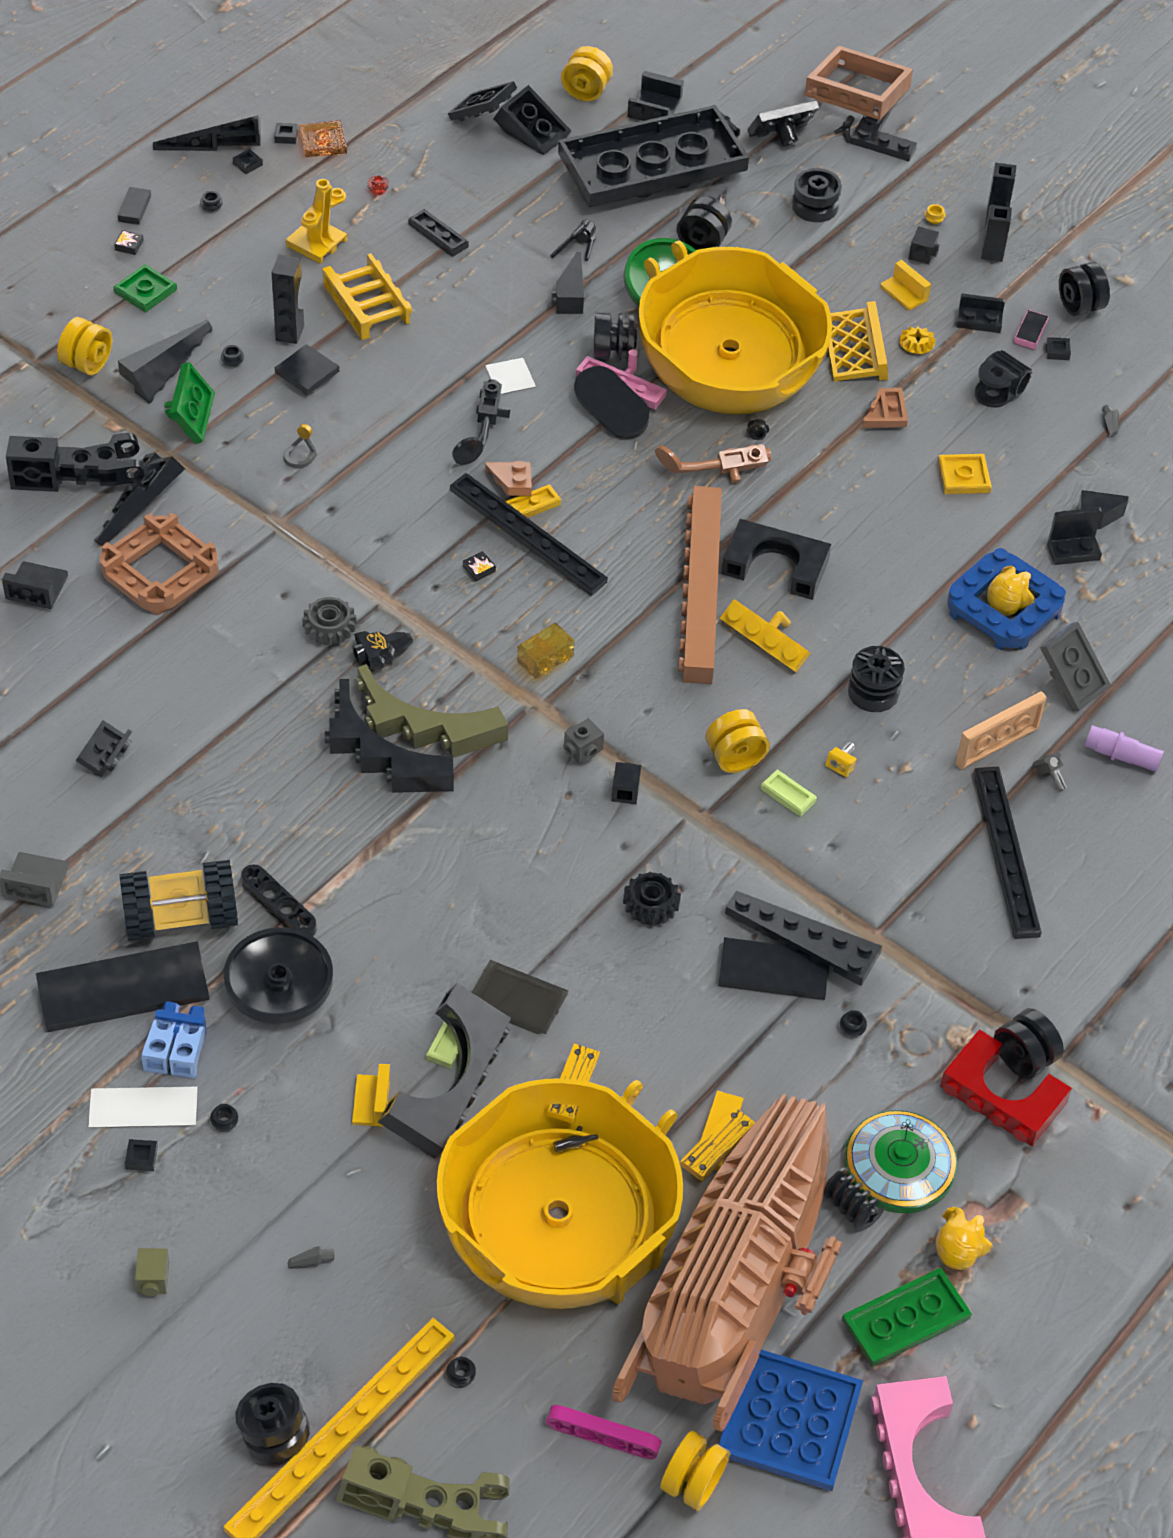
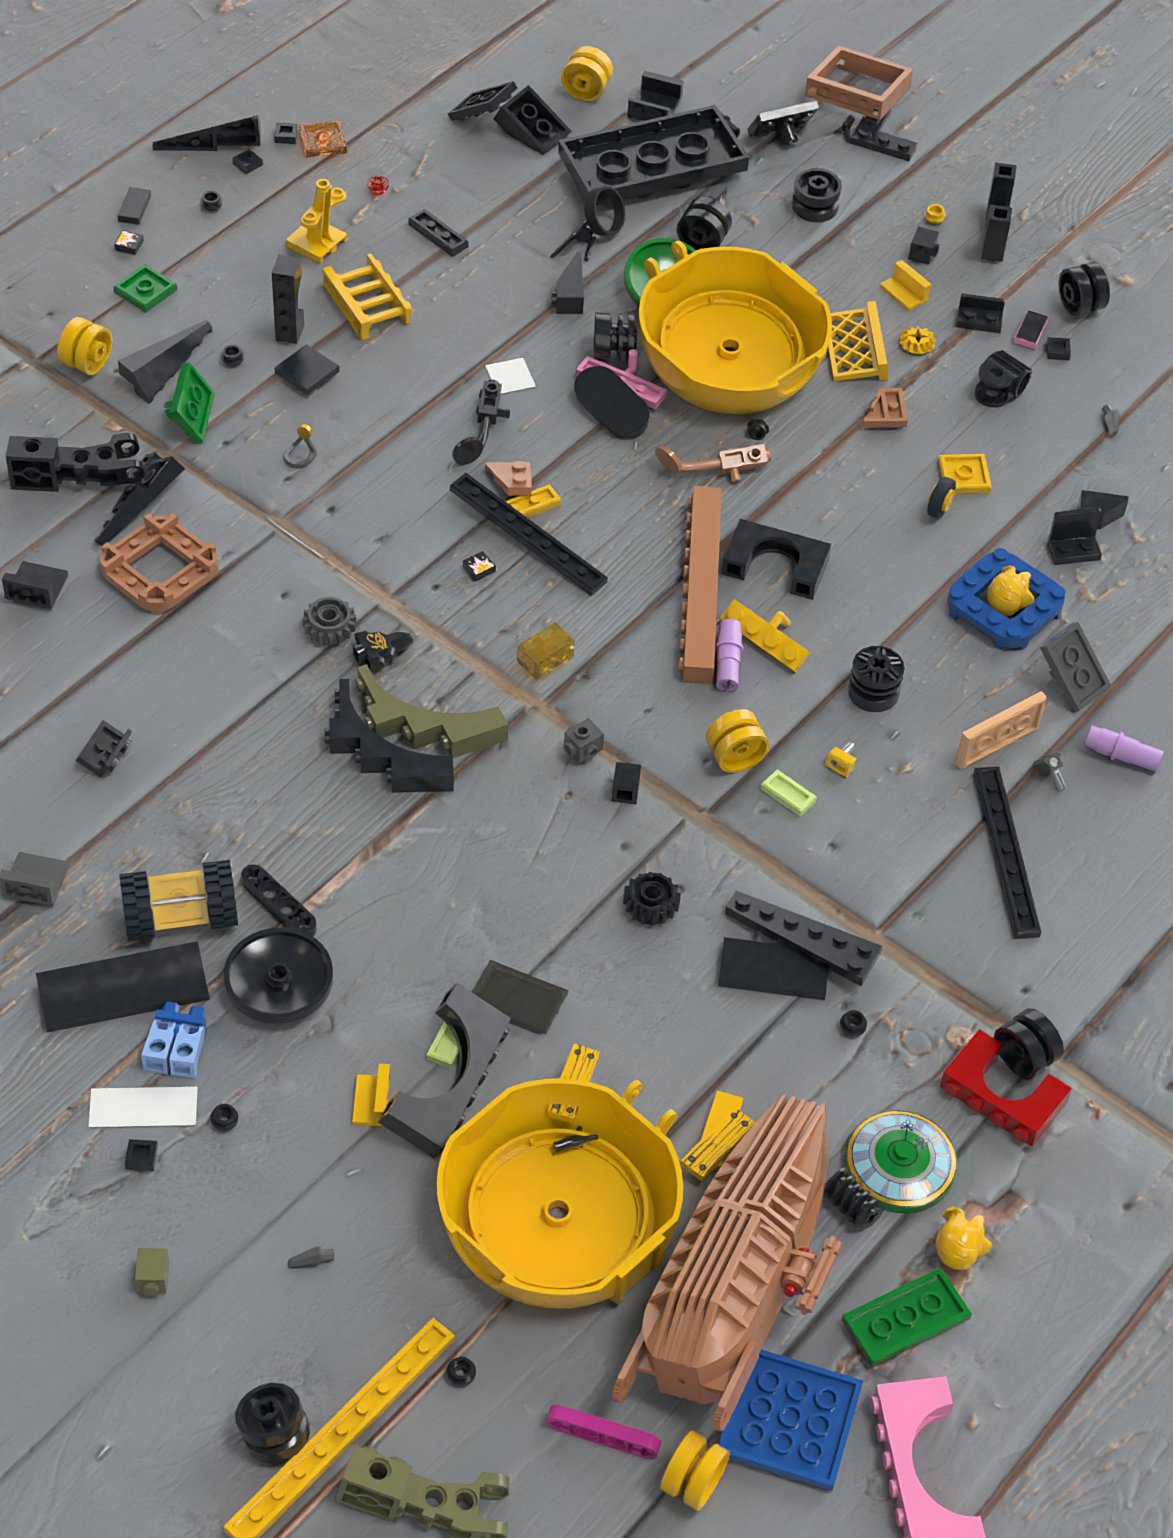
(590, 211): none -> black tyre
(729, 653): none -> lavender piece
(941, 497): none -> black wheel

